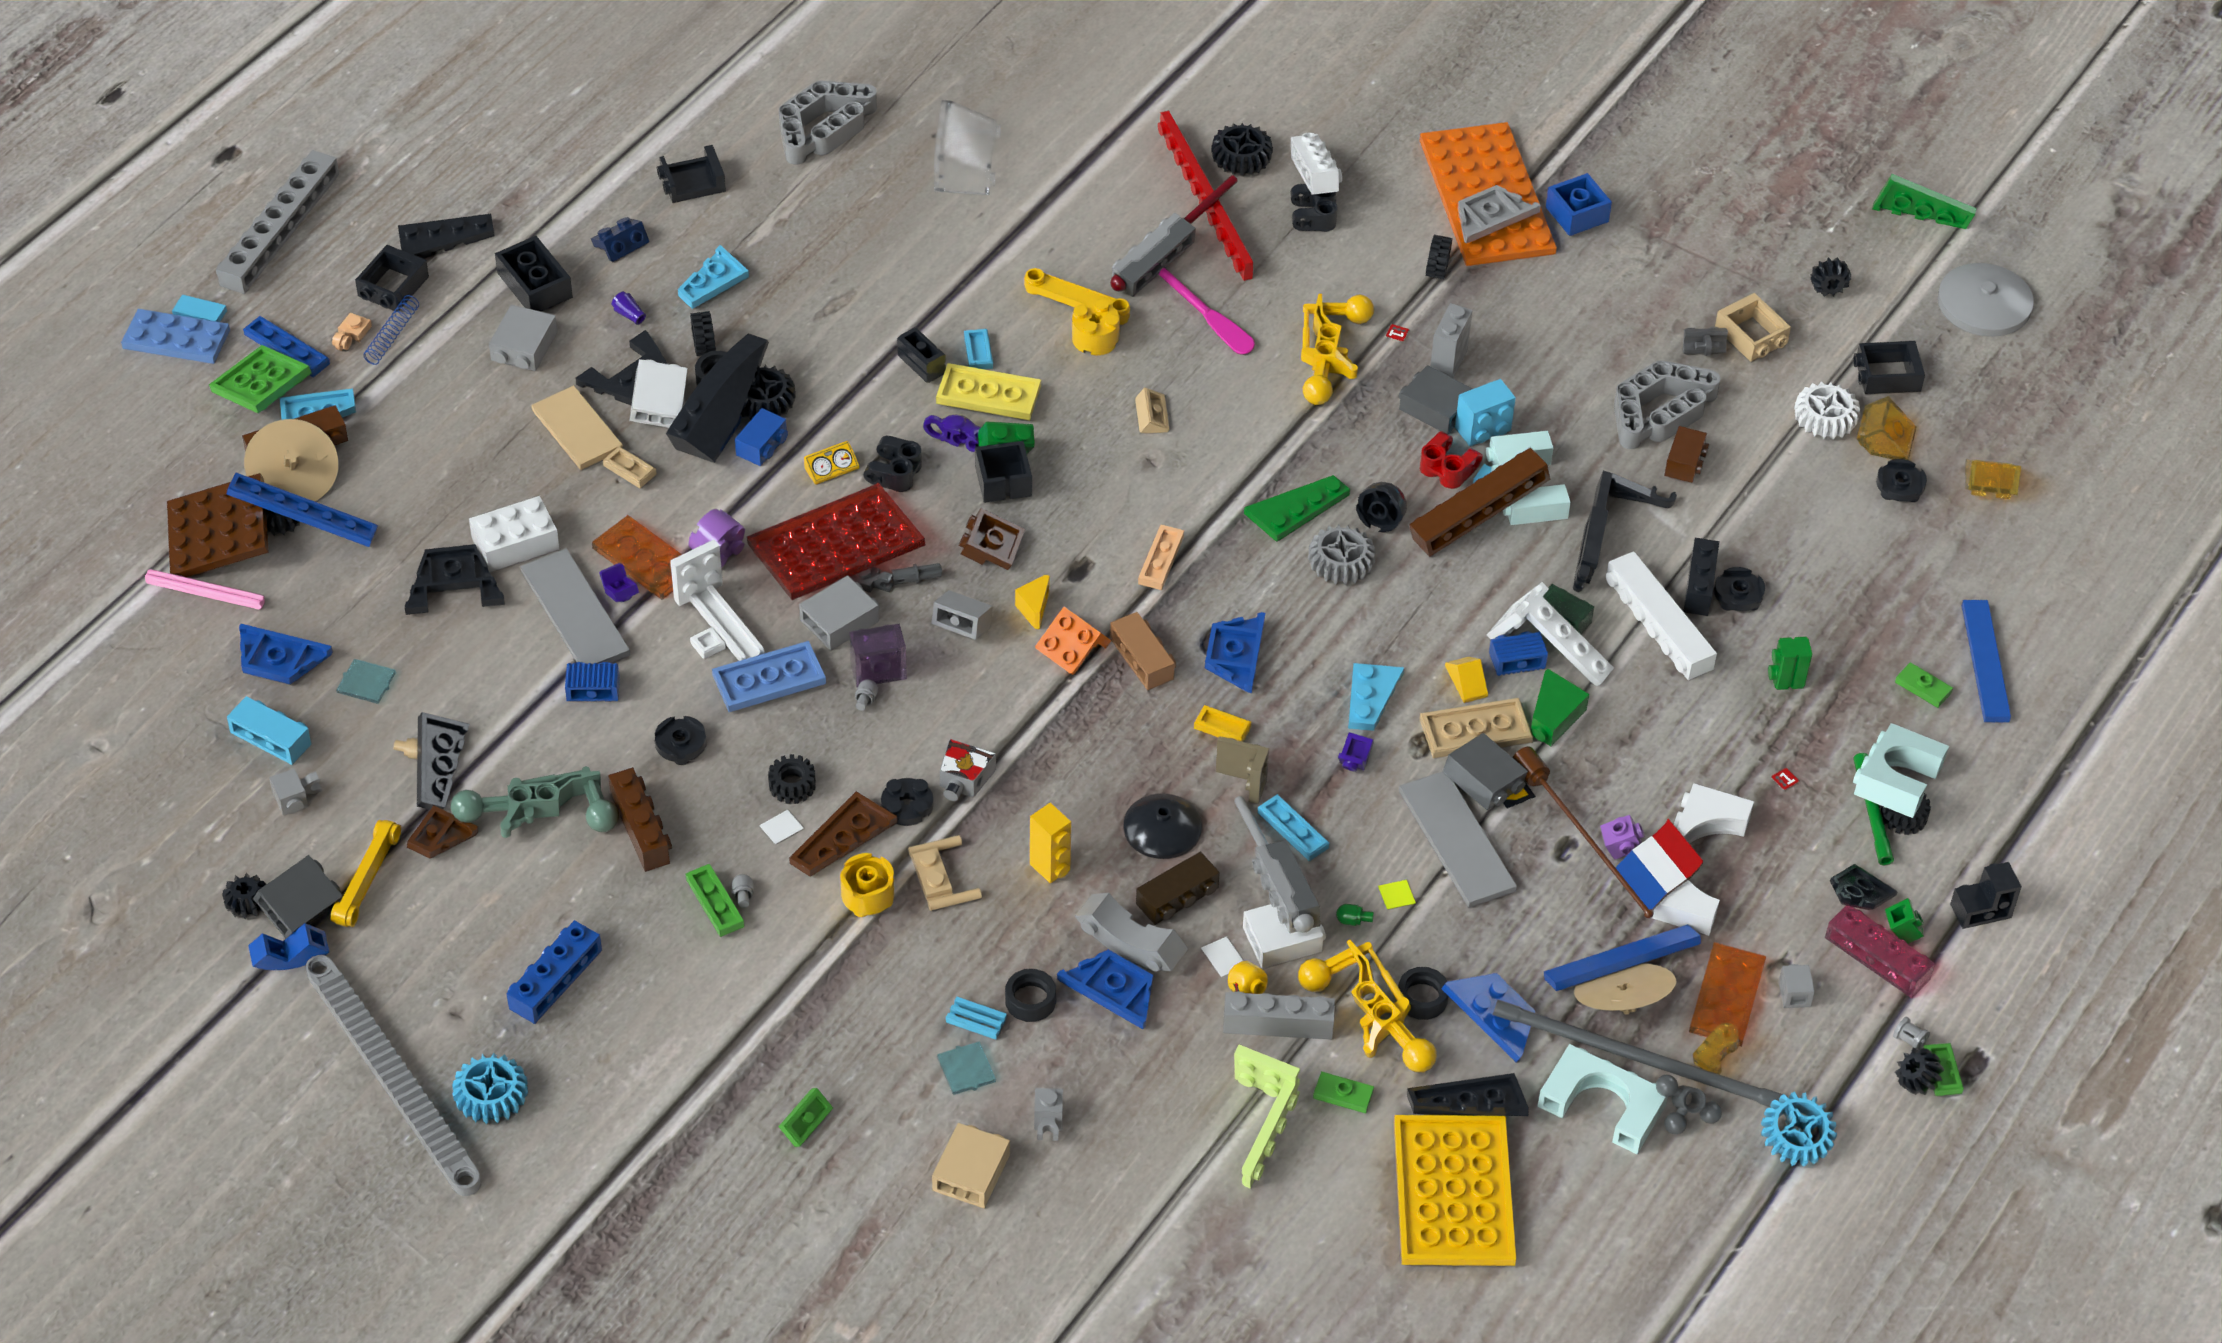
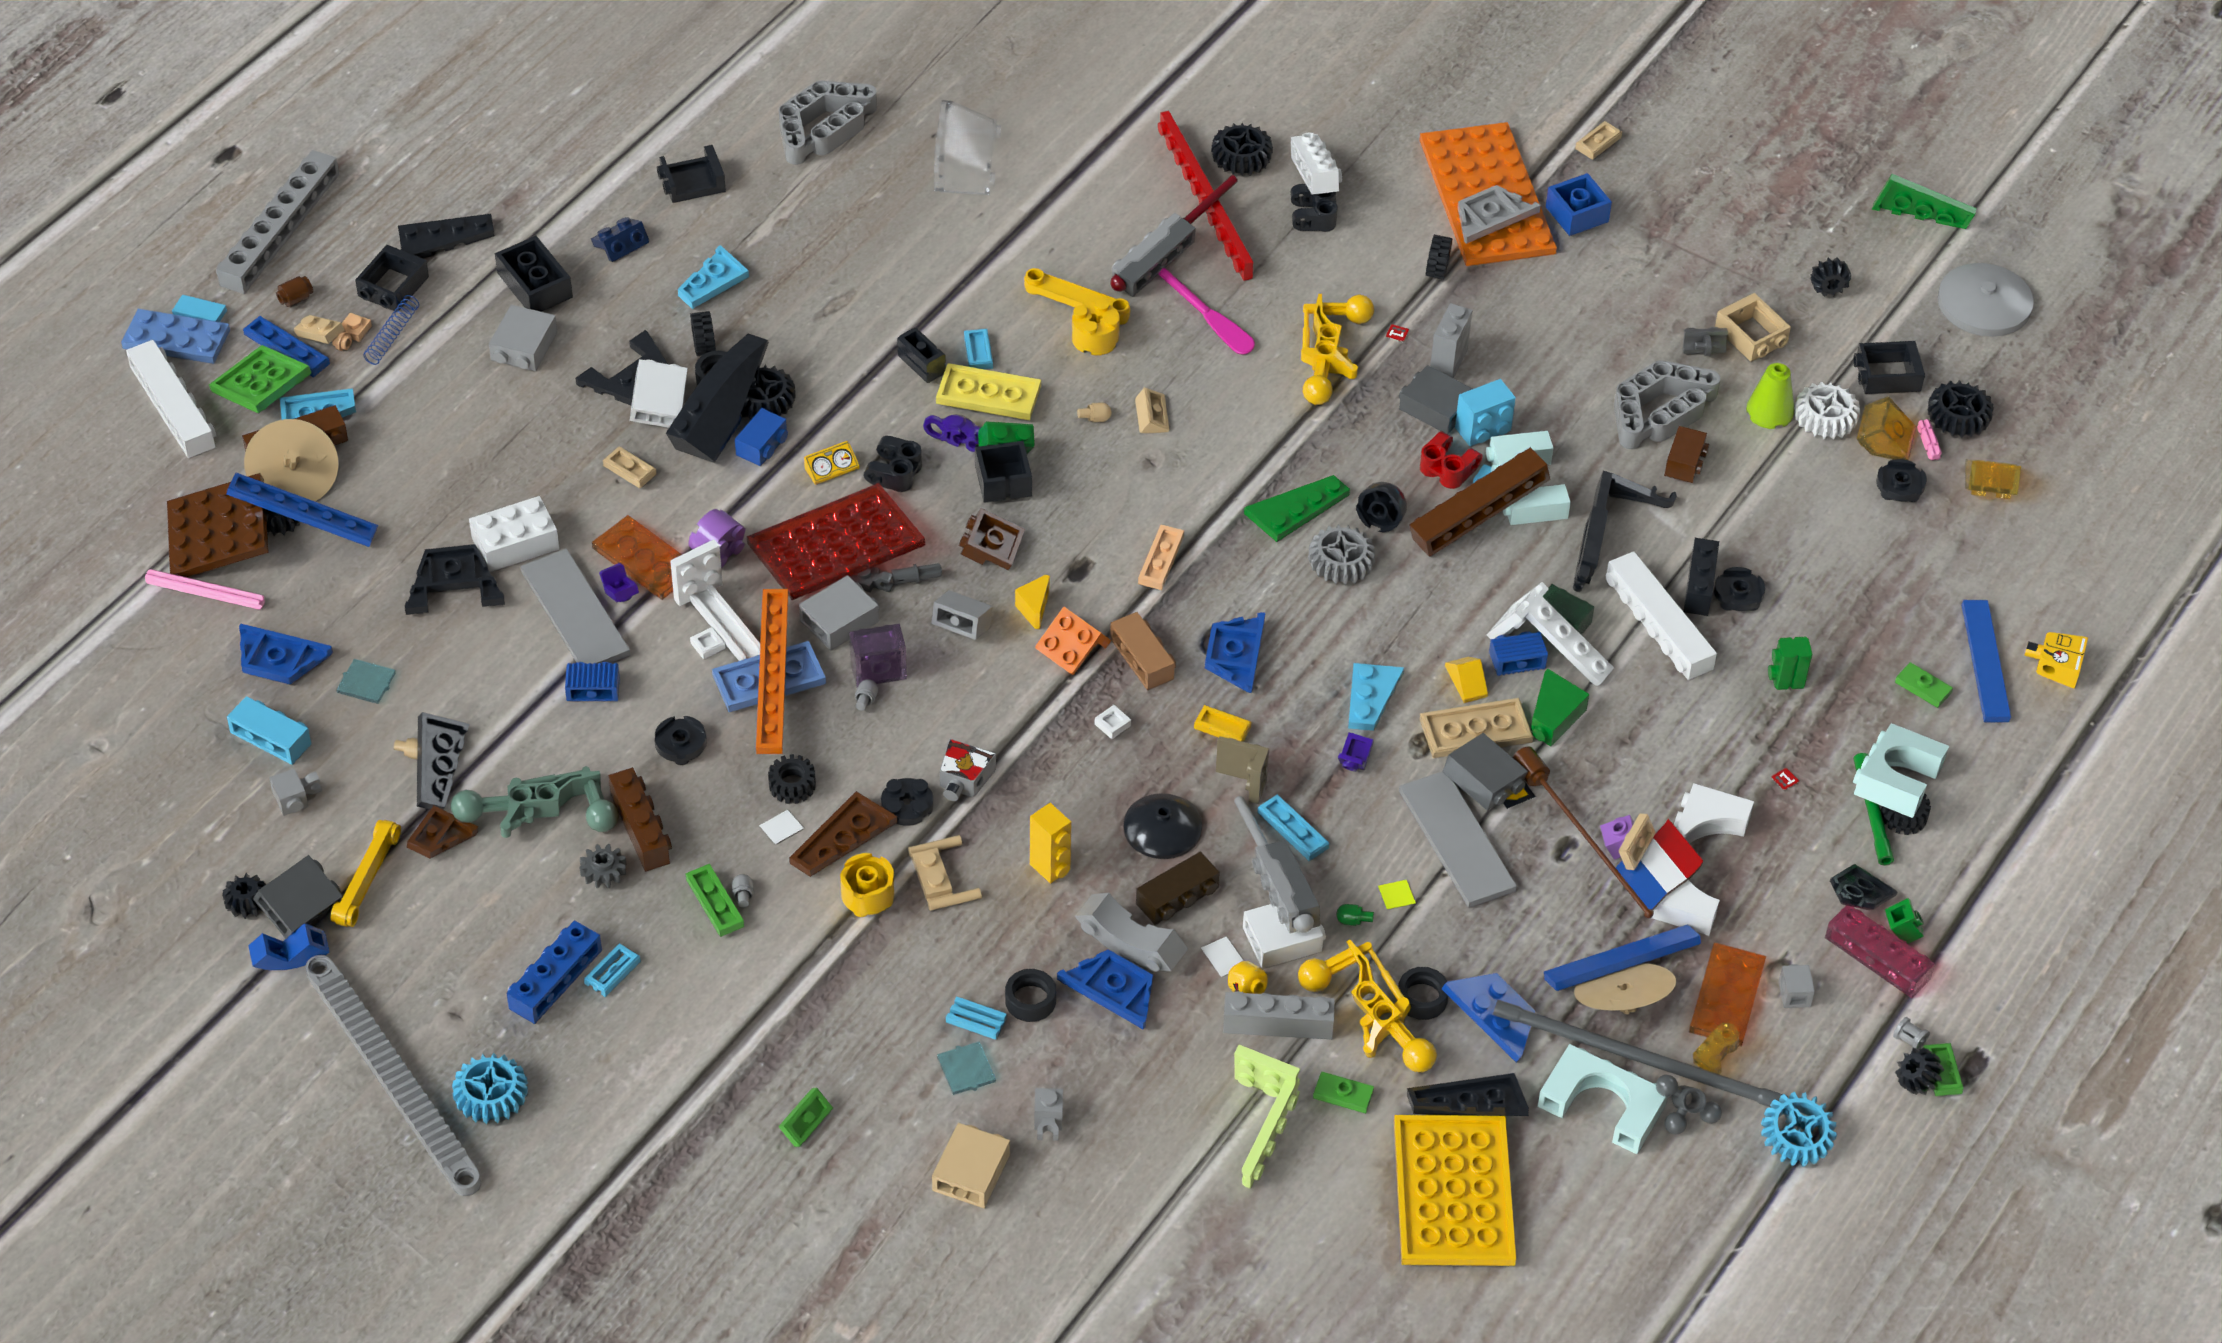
(171, 398): none -> white brick
(294, 291): none -> reddish brown brick
(318, 329): none -> tan plate
(576, 427): tan tile -> none
(602, 866): none -> dark grey gear
(615, 972): none -> medium azure tile
(627, 306): dark purple cone -> none
(772, 672): none -> orange plate
(1095, 412): none -> tan cylinder
(1112, 722): none -> white plate
(1598, 140): none -> tan plate
(1637, 841): none -> tan plate
(1772, 398): none -> lime cone
(1929, 439): none -> bright pink axle
(1954, 406): none -> black gear
(1988, 900): black brick -> none
(2059, 657): none -> yellow torso

